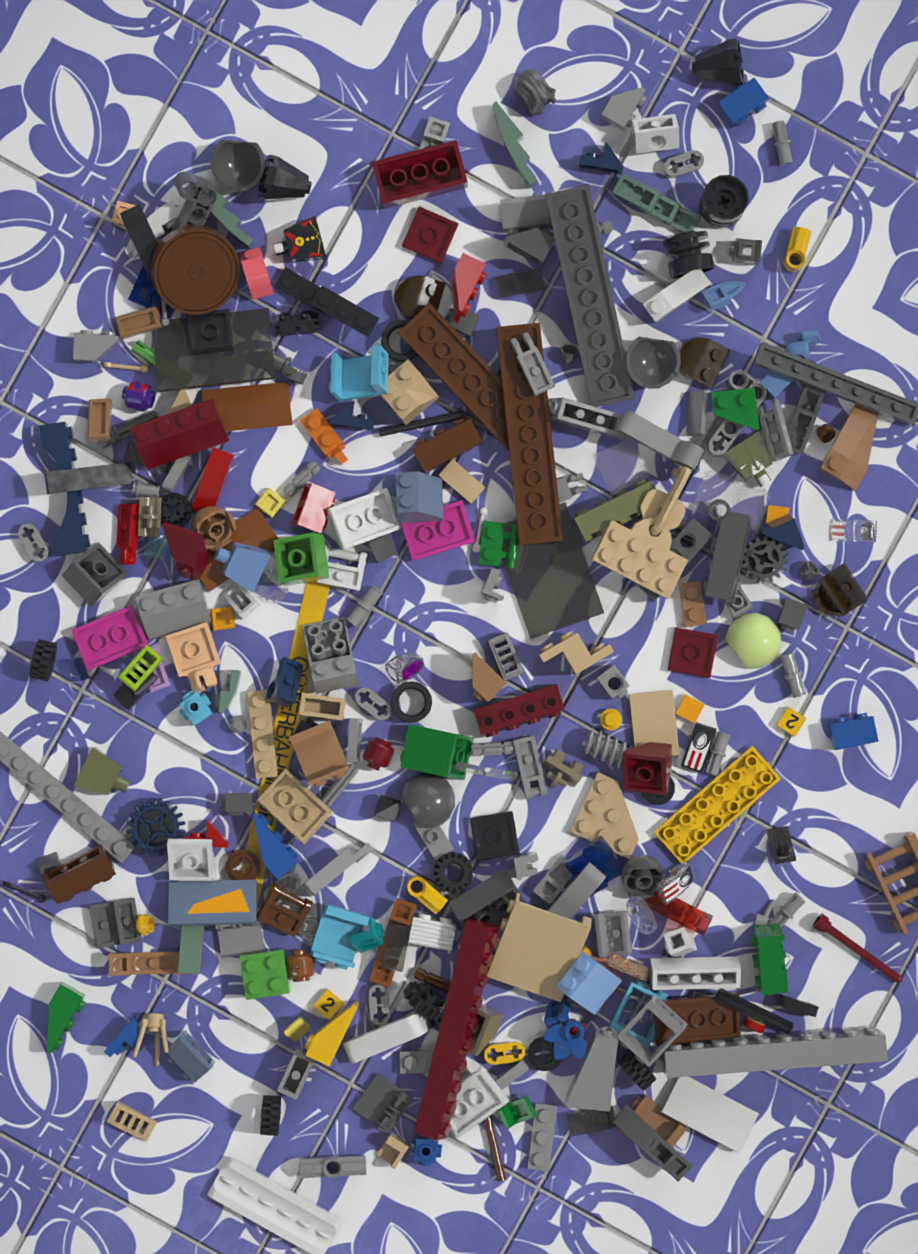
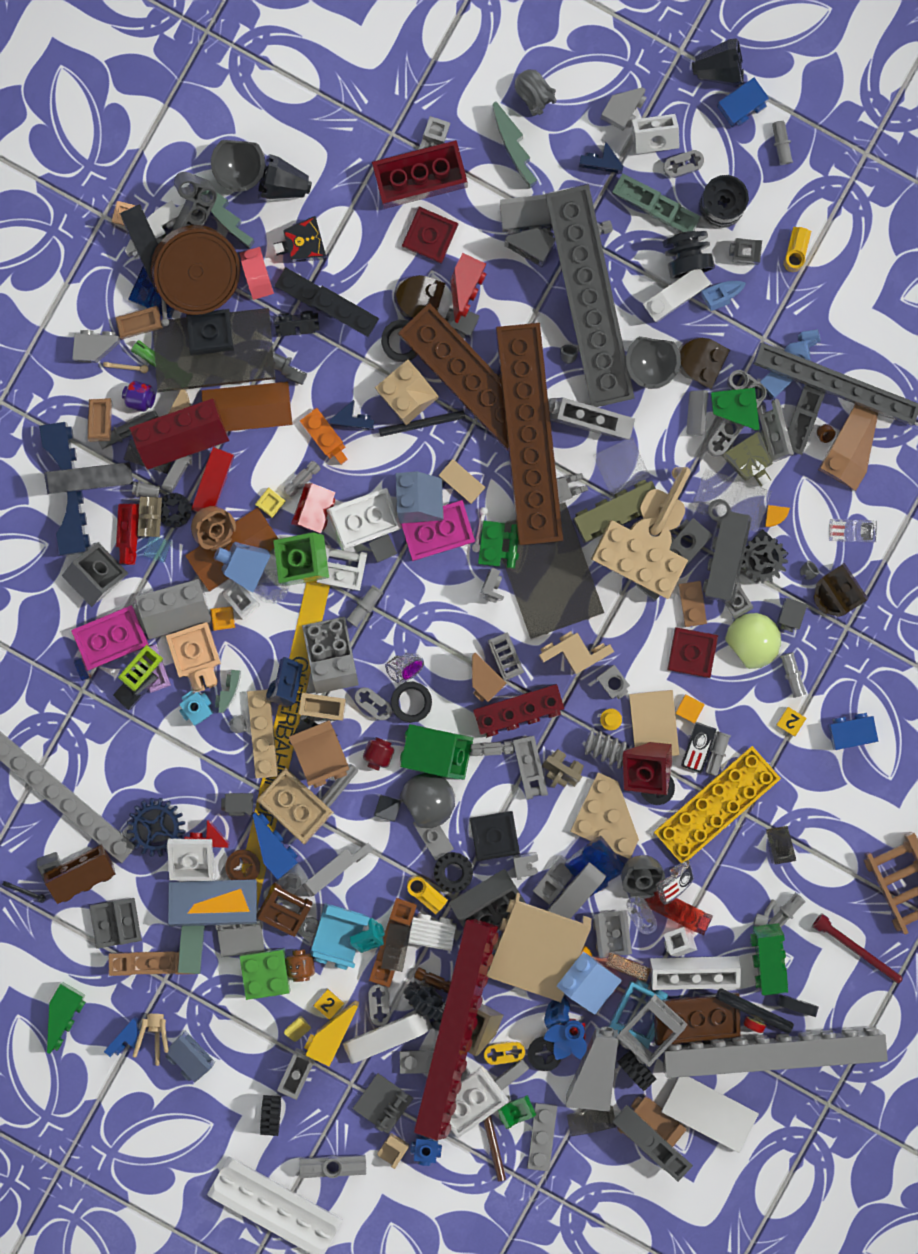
(29, 546): light grey beam -> none
(43, 660): black tyre -> none
(101, 774): olive torso -> none
(128, 1128): tan slope -> none
(145, 924): yellow plate -> none
(187, 550): dark red slope -> none
(354, 740): light grey tile -> none
(360, 375): medium azure panel -> none
(447, 445): reddish brown brick -> none
(486, 771): clear tile -> none
(520, 283): clear smoke slope -> none
(533, 366): light grey hinge -> none
(659, 440): light grey beam -> none
(784, 530): dark blue slope -> none

